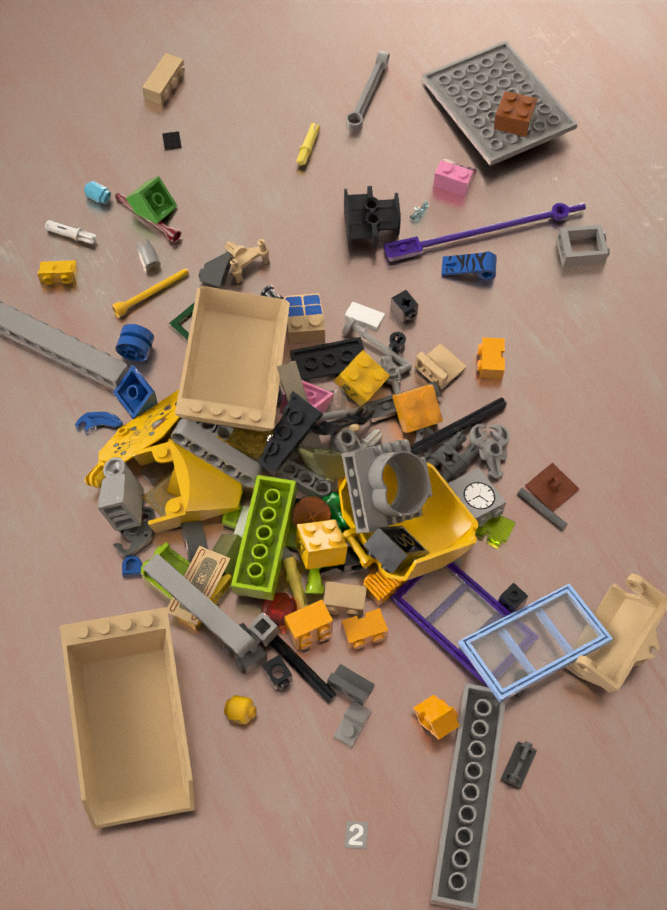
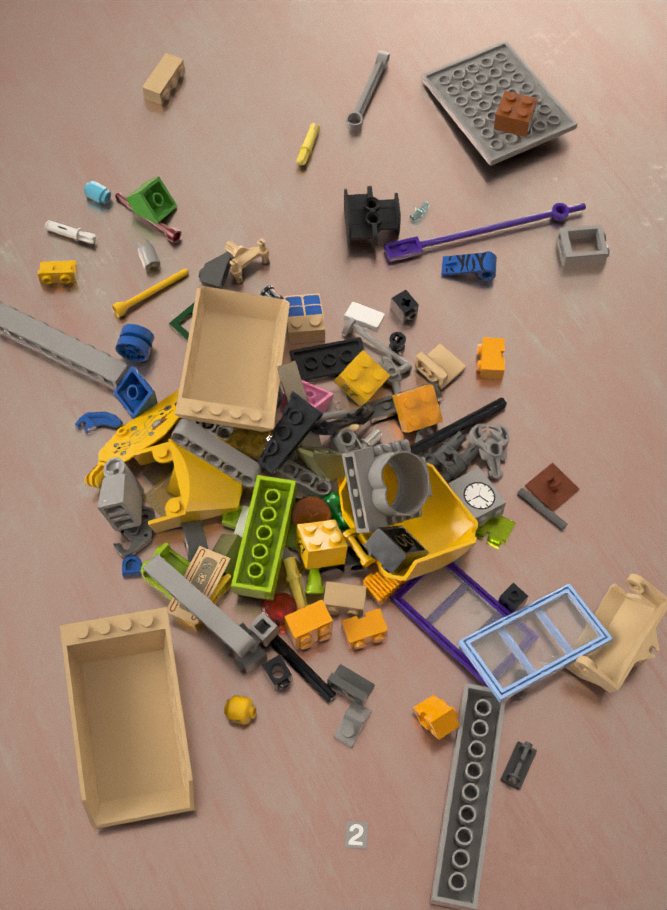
(171, 139): black slope -> none
(454, 177): bright pink slope -> none

